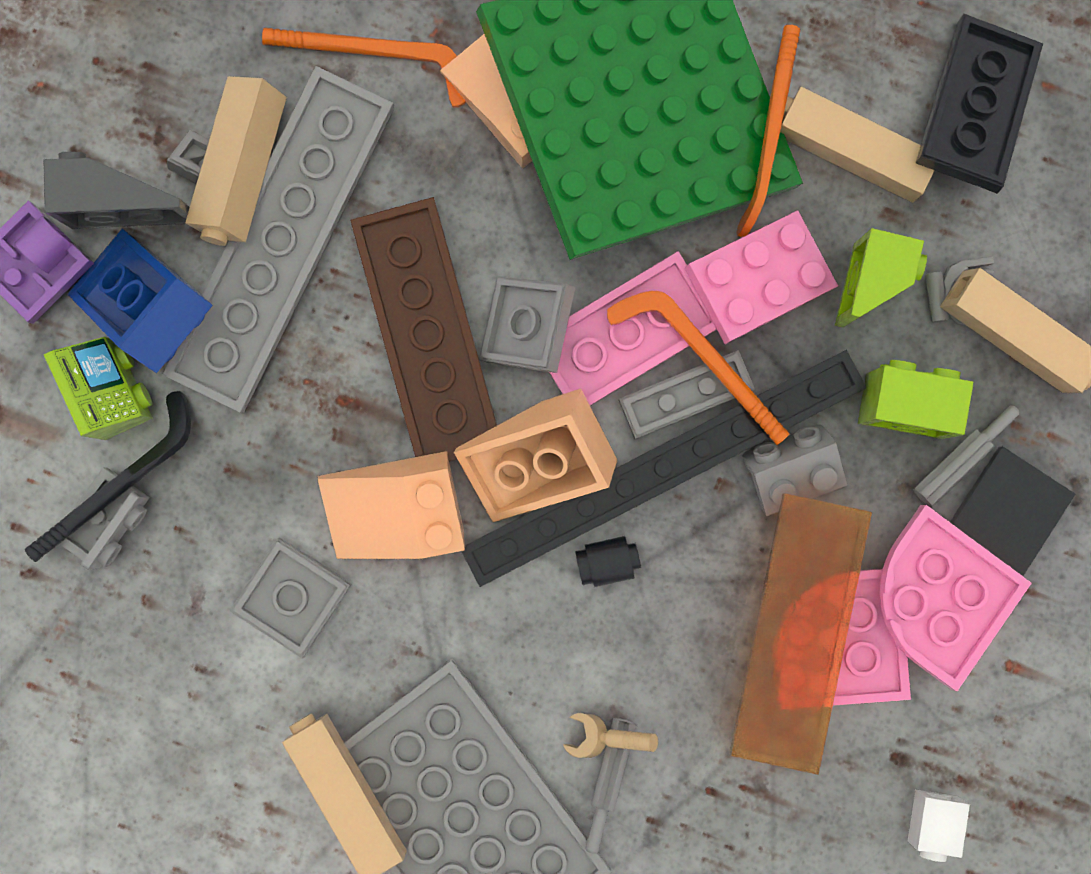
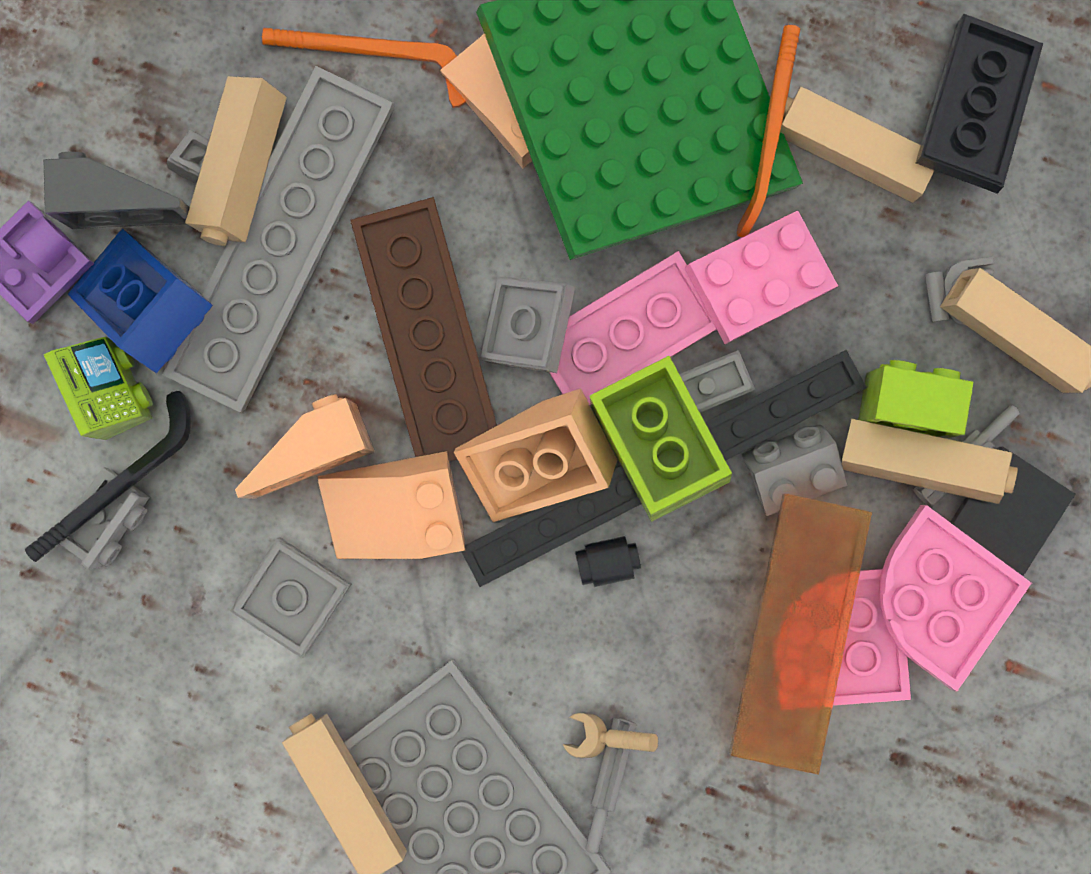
(313, 445): none -> light nougat slope
(660, 438): none -> lime brick
(666, 306): orange piece -> none
(877, 271): lime slope -> none
(928, 461): none -> tan brick
(938, 825): white brick -> none

